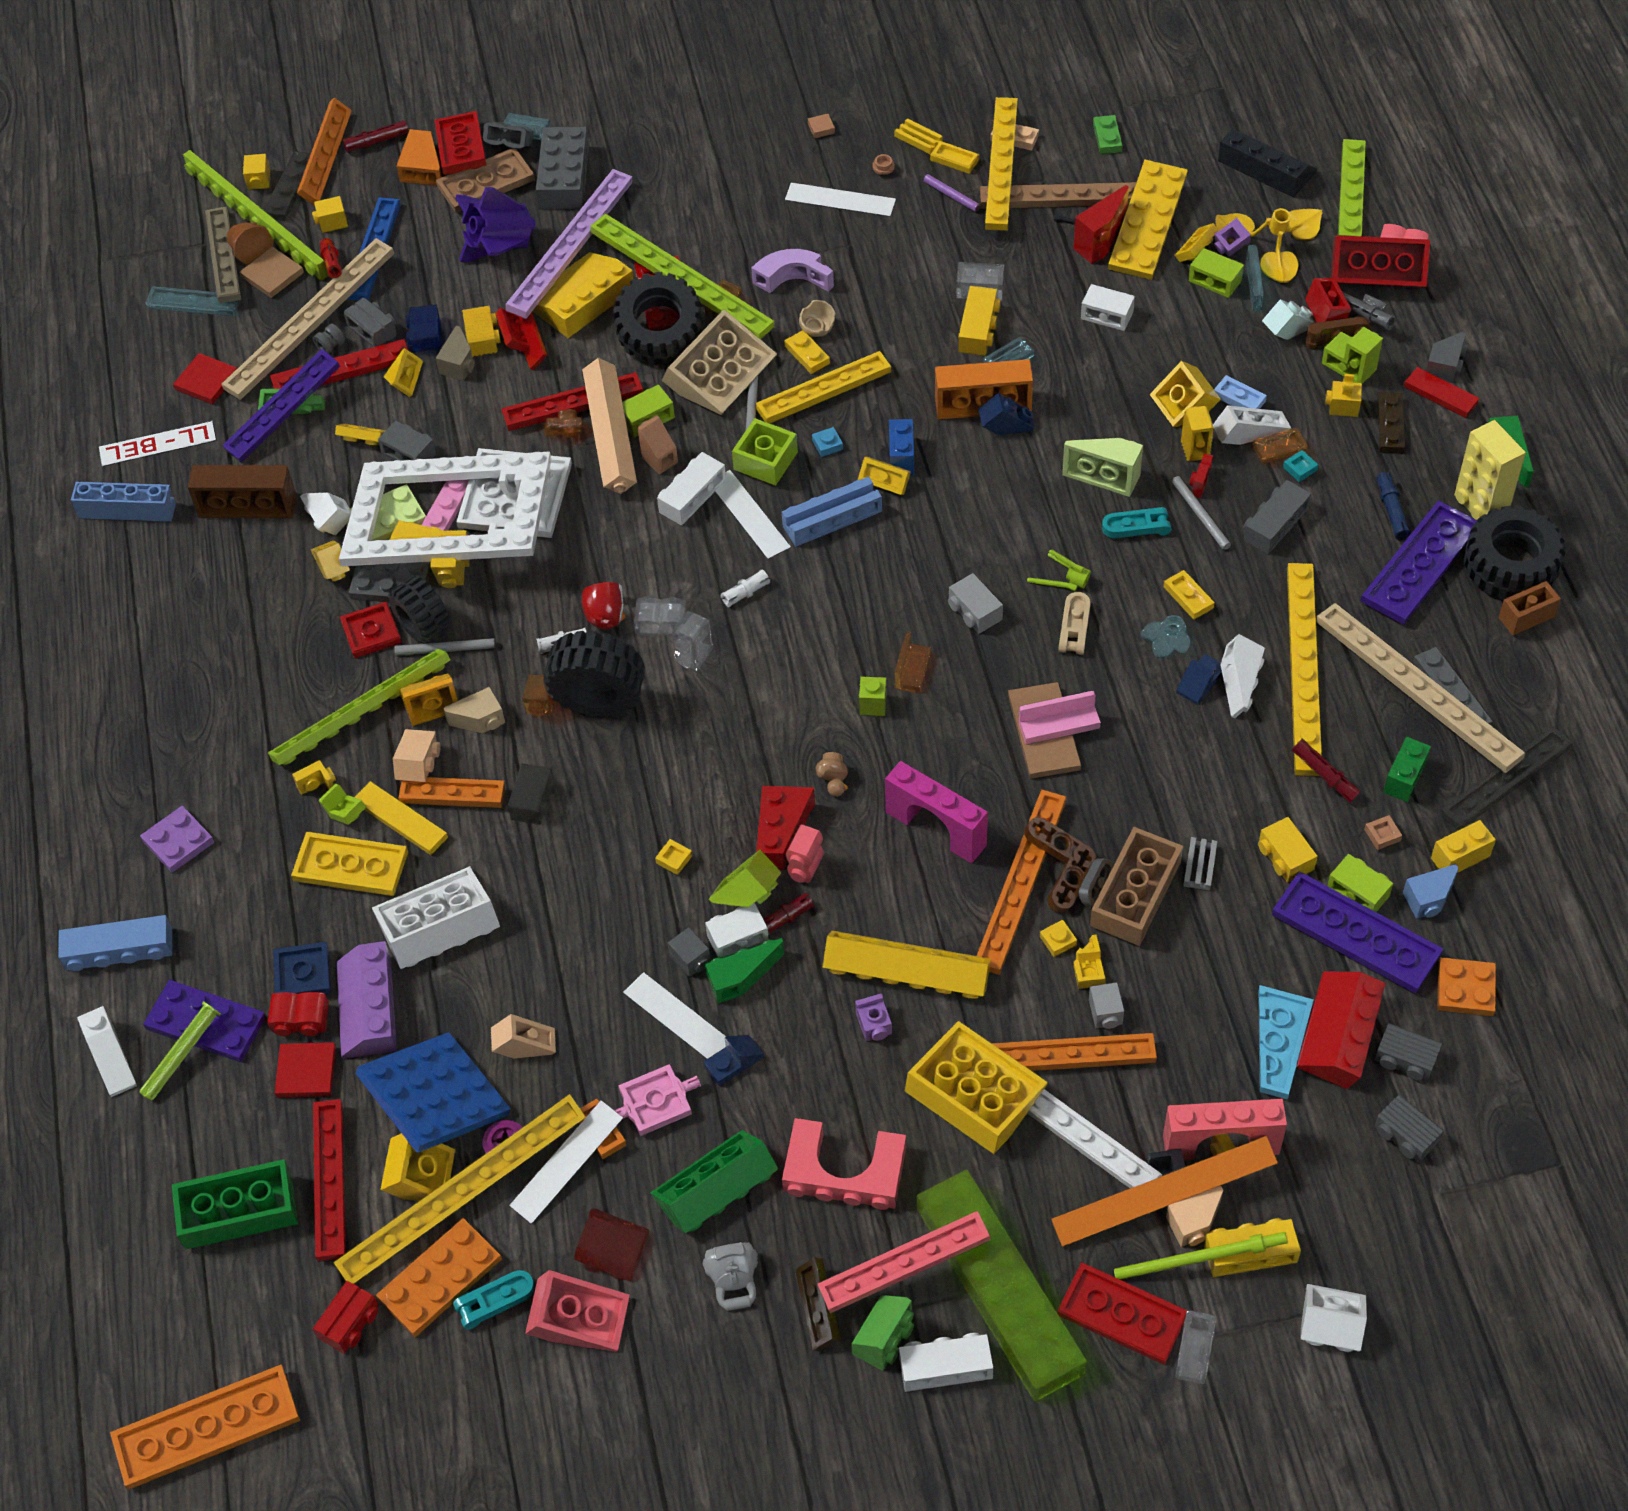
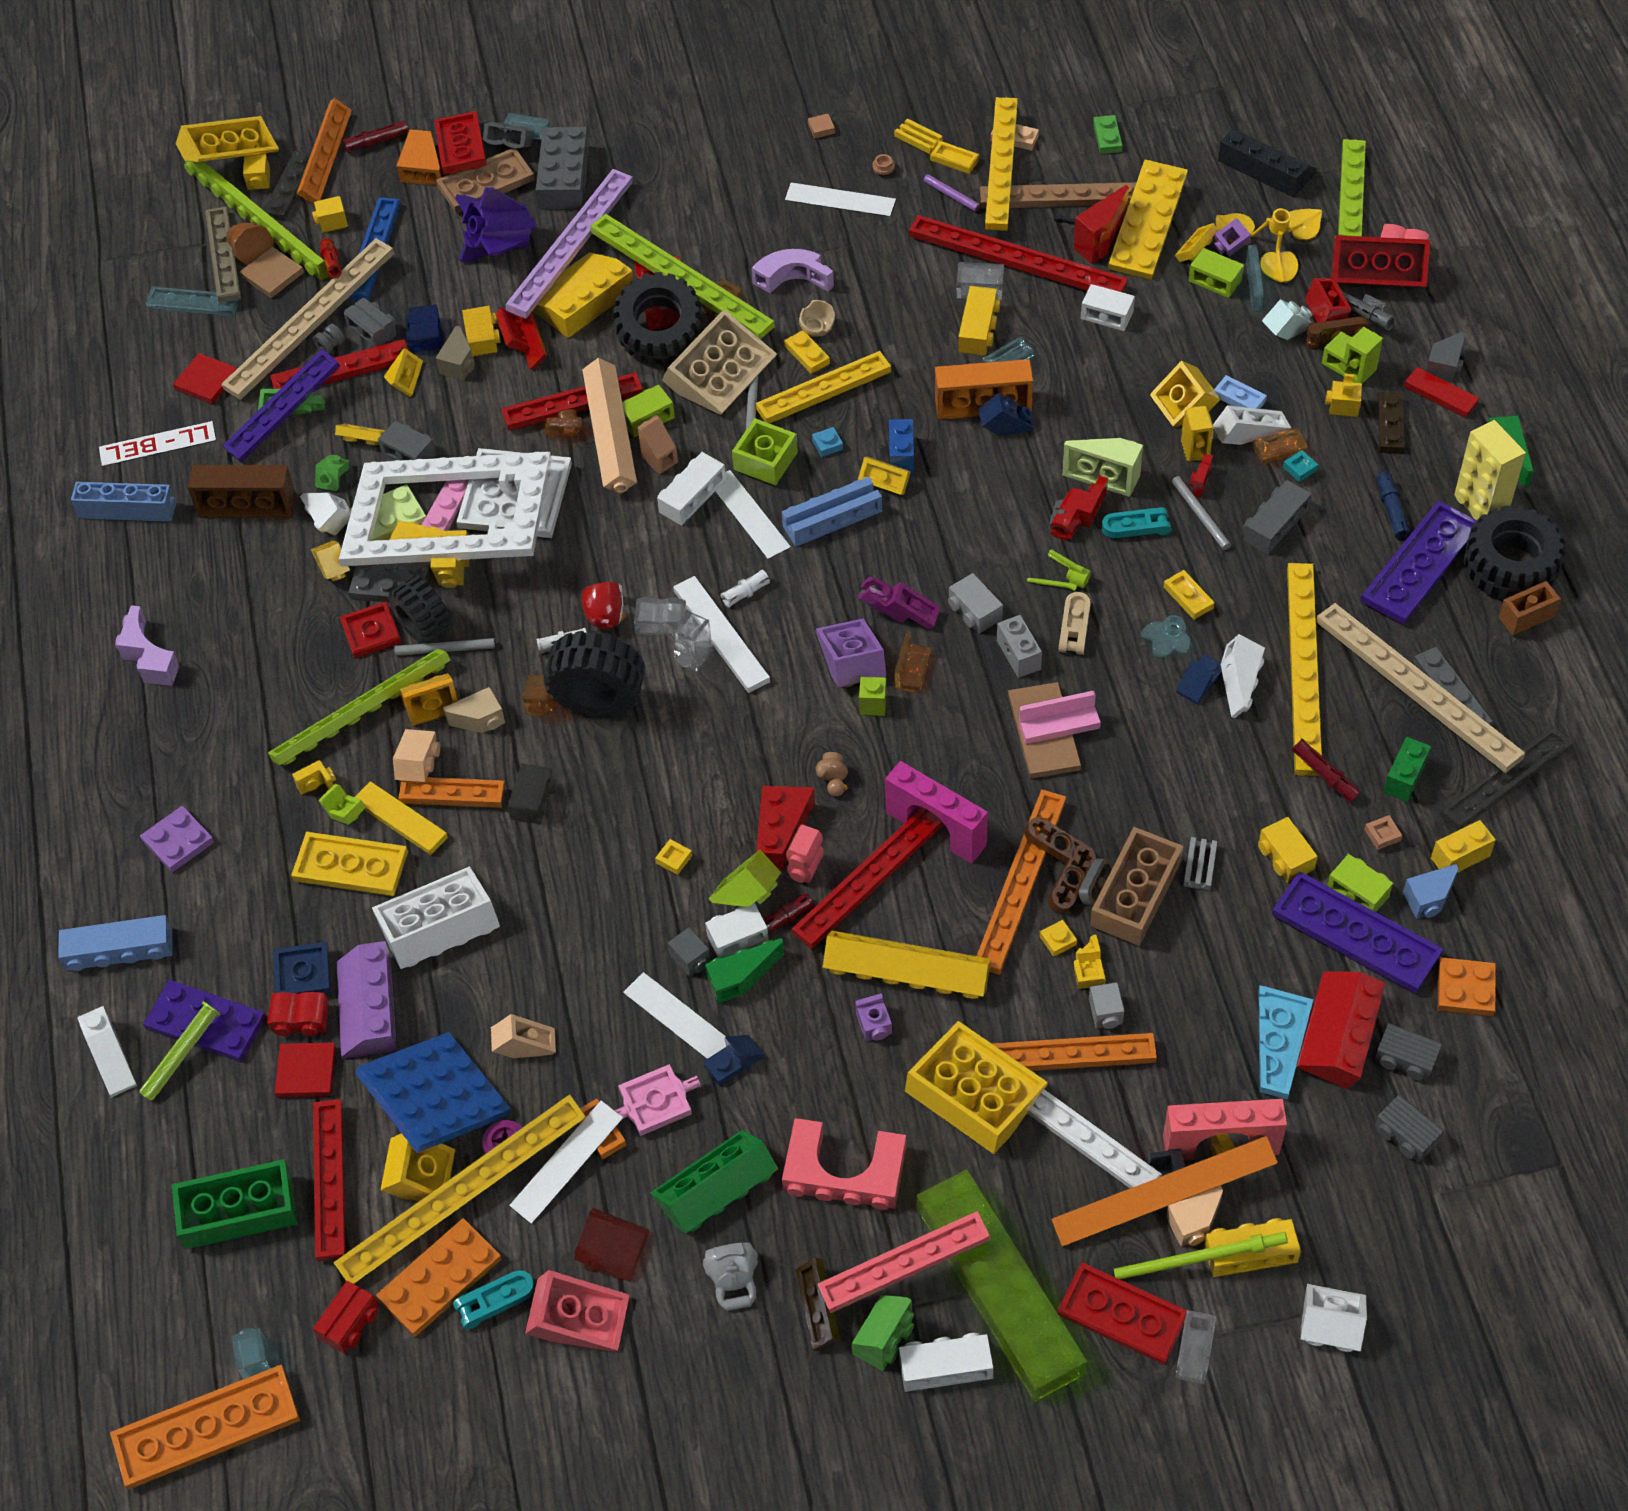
(153, 663): none -> lavender arch
(225, 139): none -> yellow slope
(250, 1352): none -> clear light blue brick
(329, 472): none -> bright green bracket
(723, 635): none -> white tile
(851, 652): none -> medium lavender slope
(867, 877): none -> red plate
(899, 602): none -> magenta plate
(1014, 255): none -> red plate
(1019, 646): none -> light grey brick
(1077, 509): none -> red plate

